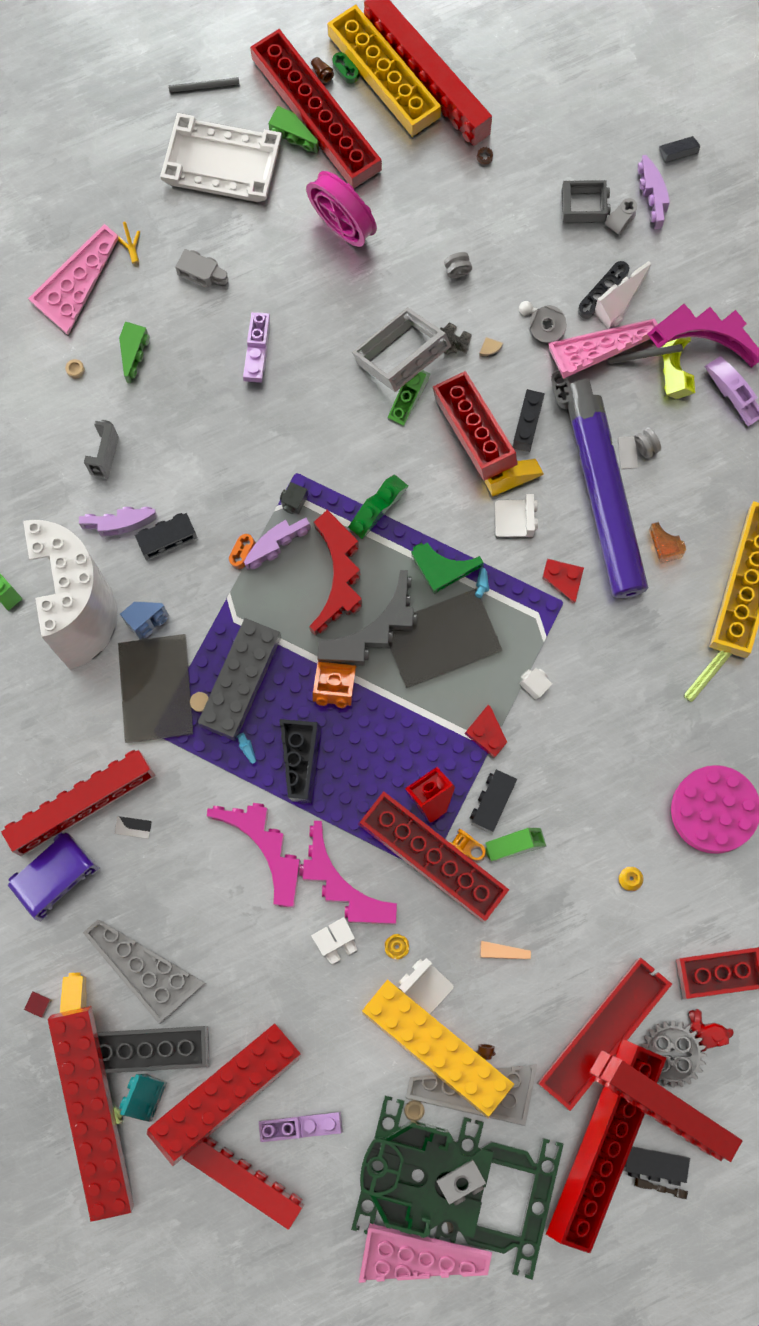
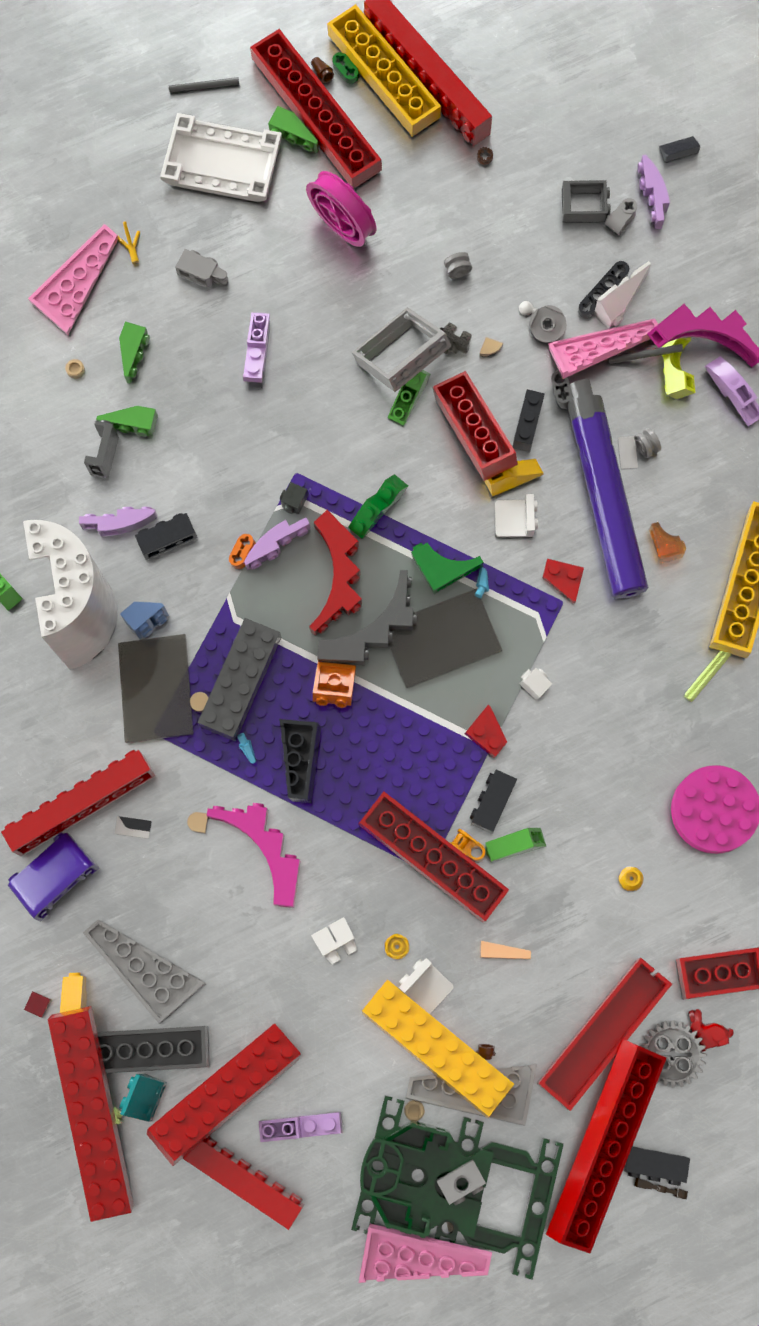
(133, 419): none -> bright green slope
(198, 822): none -> tan tile
(320, 869): dark pink arch -> none
(432, 794): red slope -> none
(665, 1107): red piece -> none

